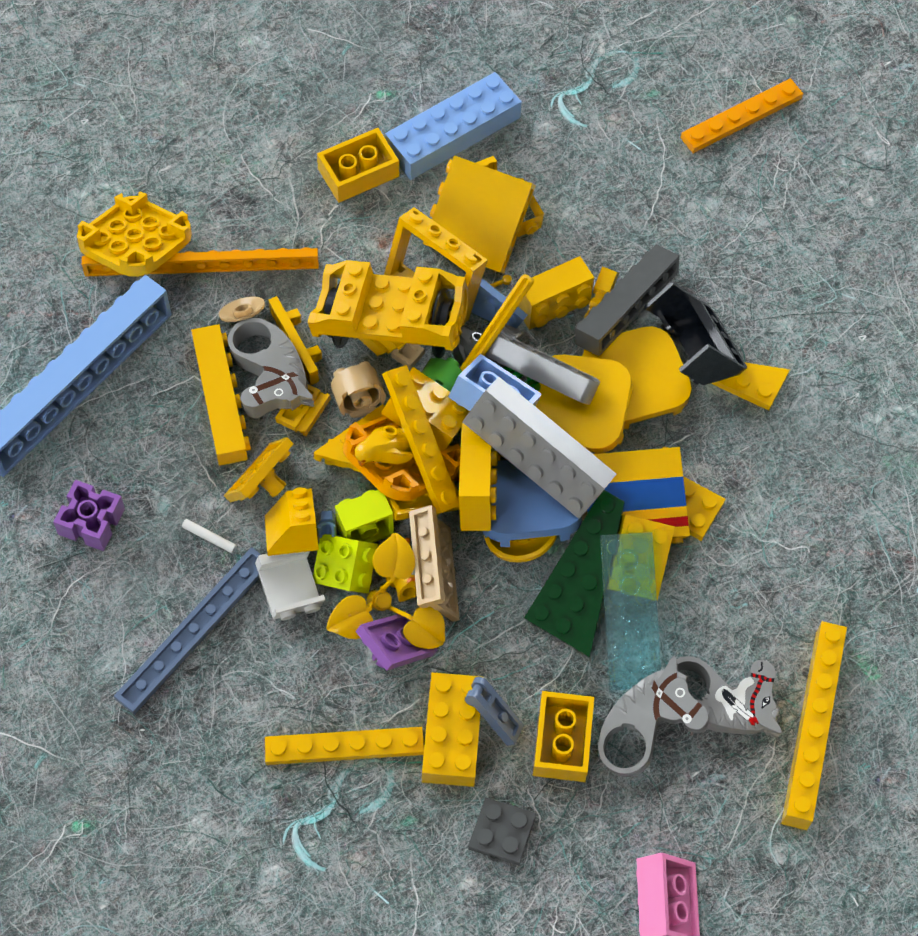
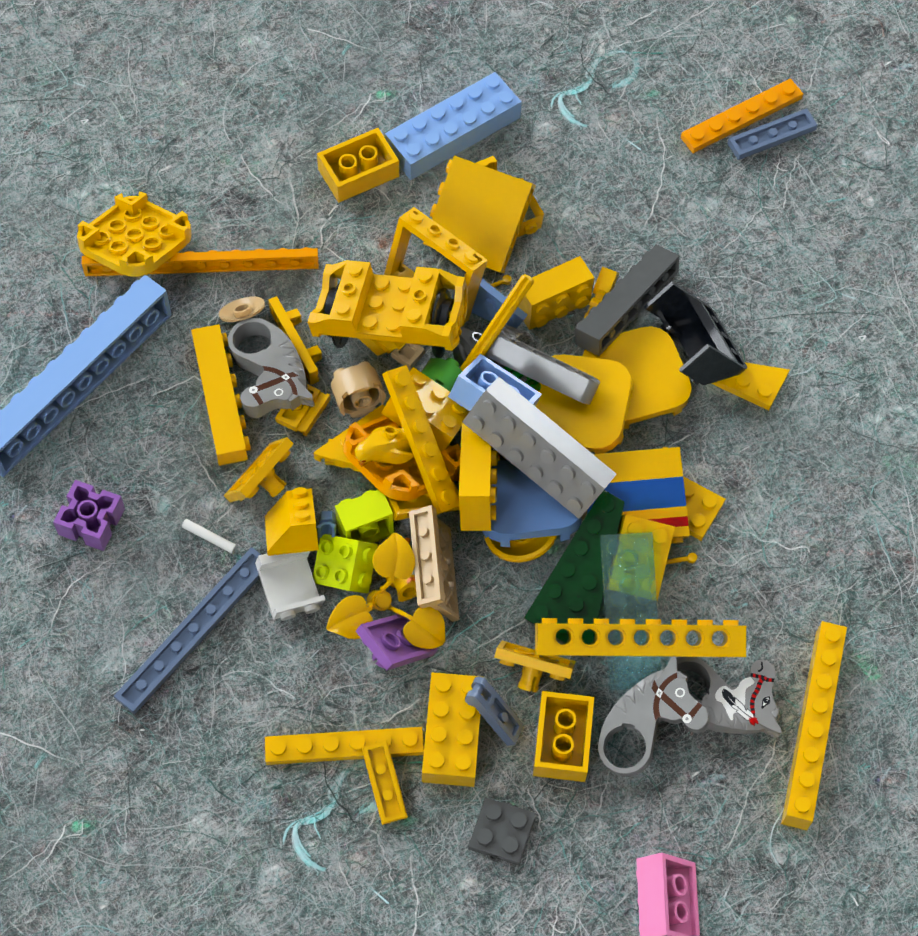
(384, 782): none -> yellow tile
(533, 664): none -> yellow plate
(691, 558): none -> yellow hinge
(732, 646): none -> yellow brick
(772, 134): none -> sand blue plate

